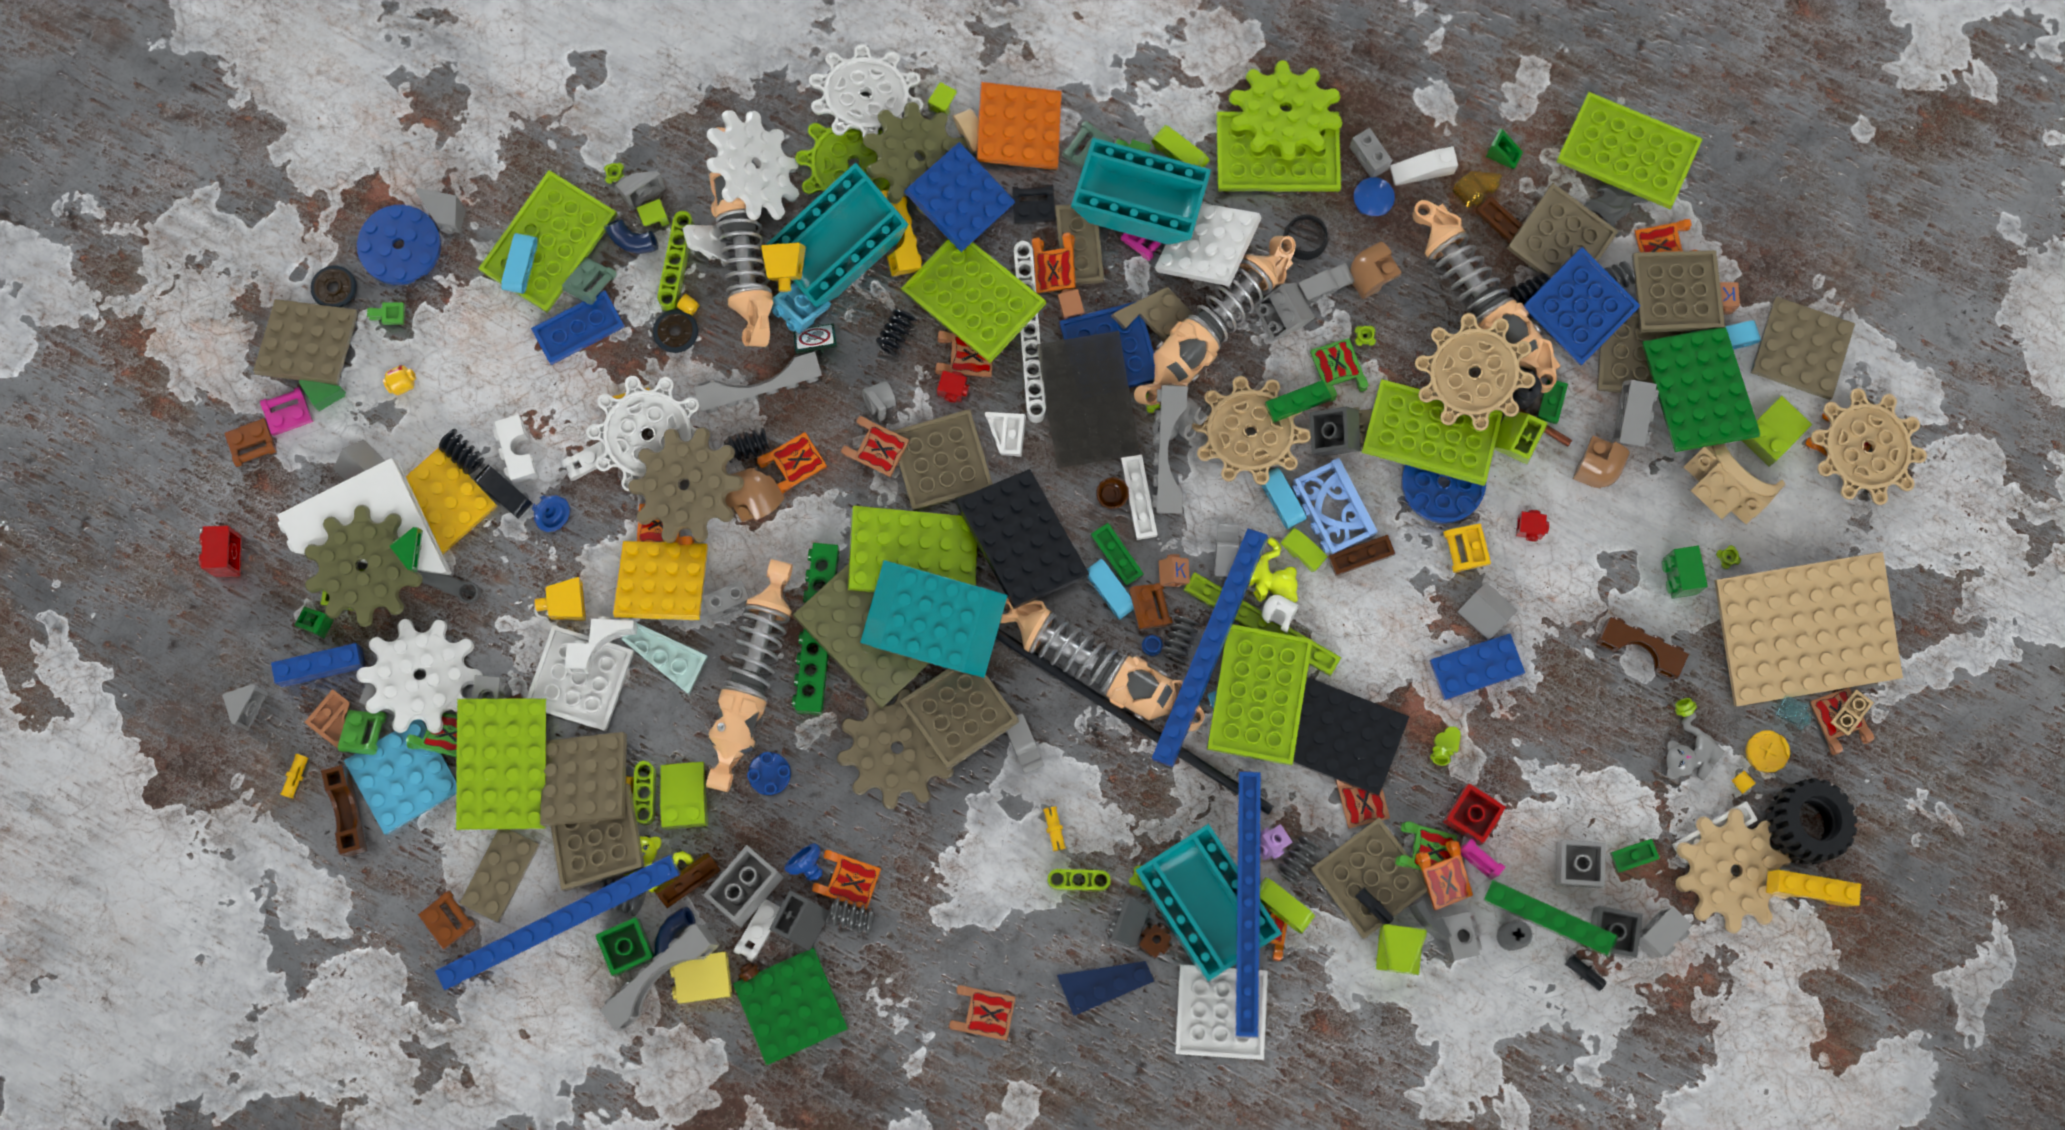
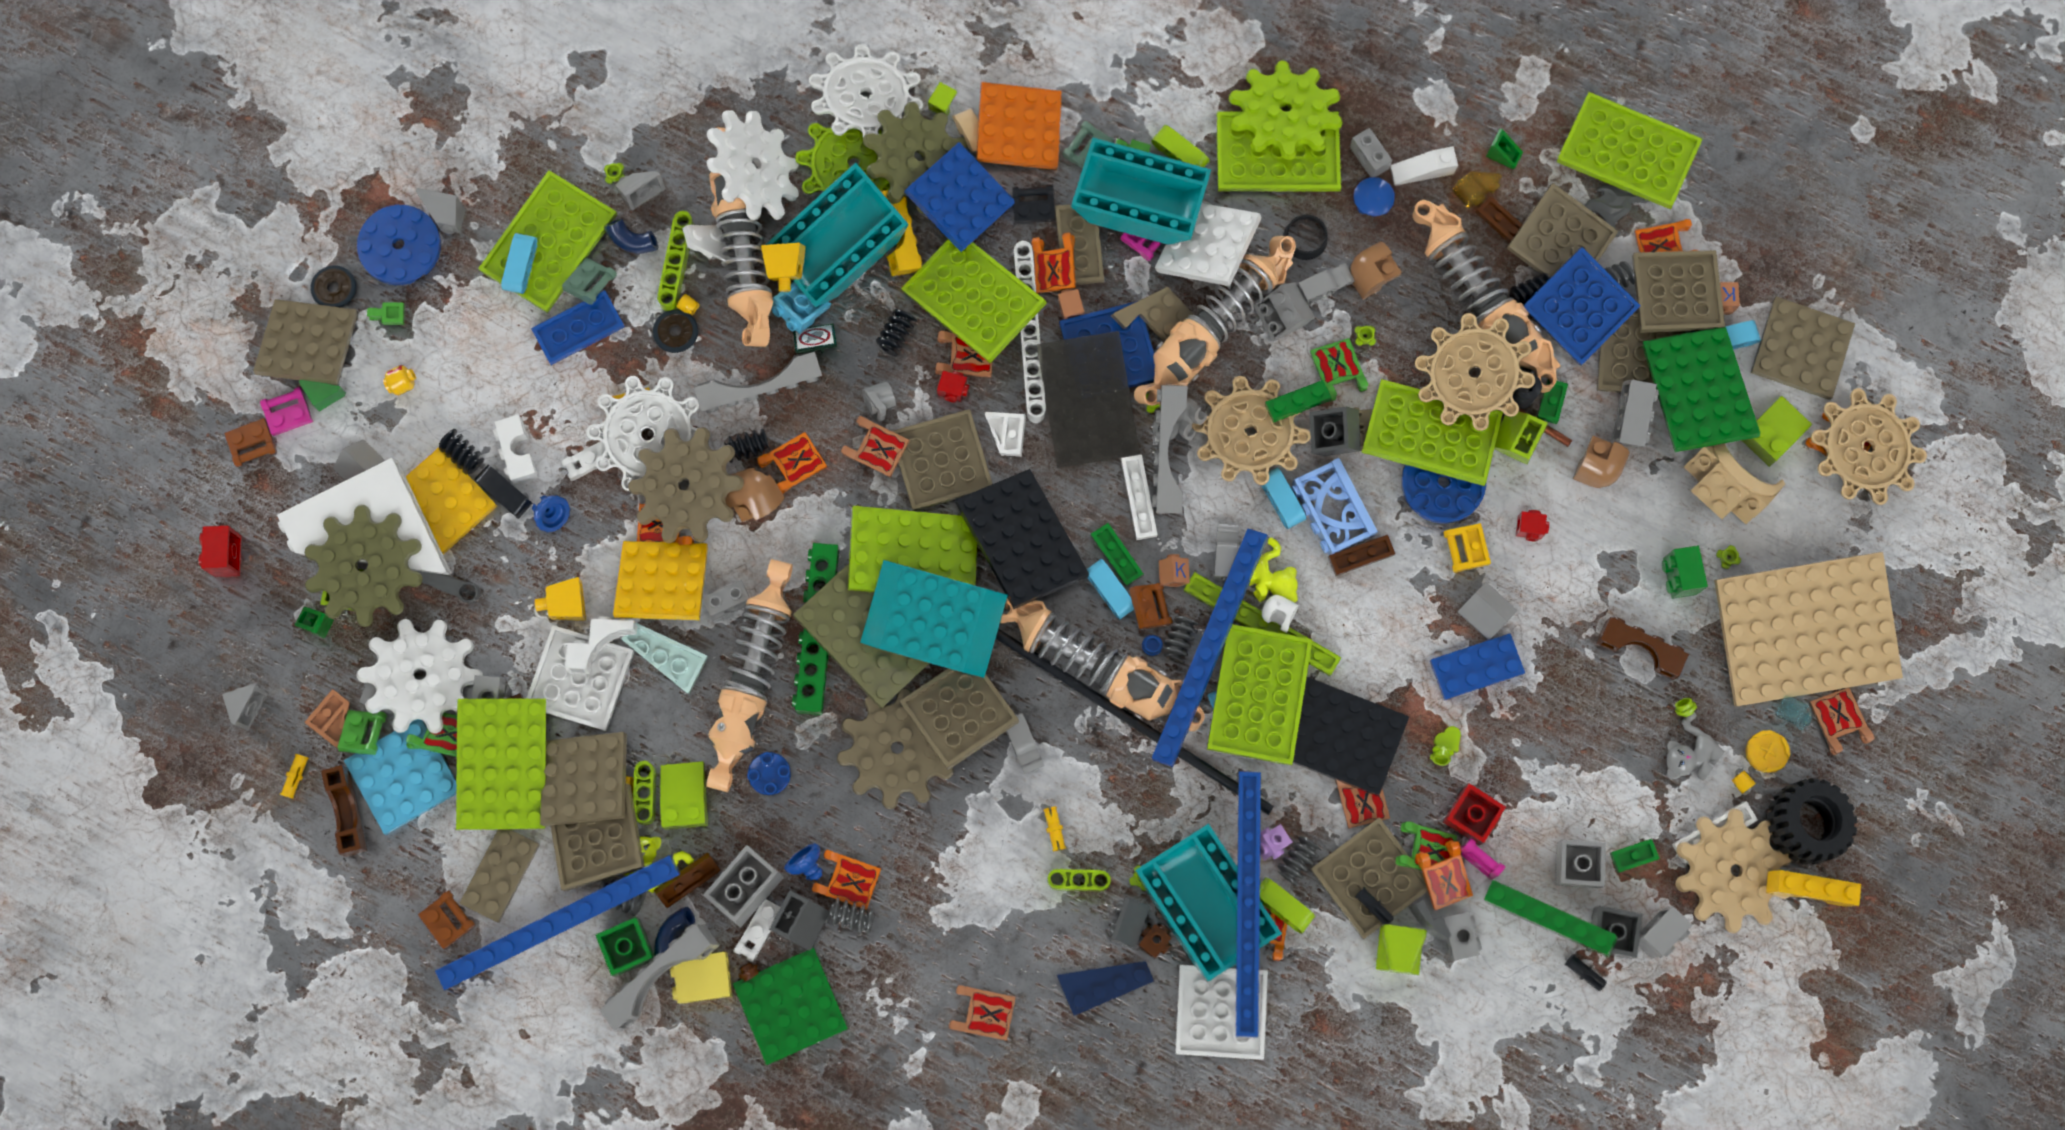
(318, 665): blue brick -> none
(408, 548): green slope -> none
(652, 213): lime panel -> none
(1112, 493): reddish brown hair -> none
(1306, 550): lime slope -> none
(1520, 930): dark grey piece -> none
(1852, 712): tan slope -> none

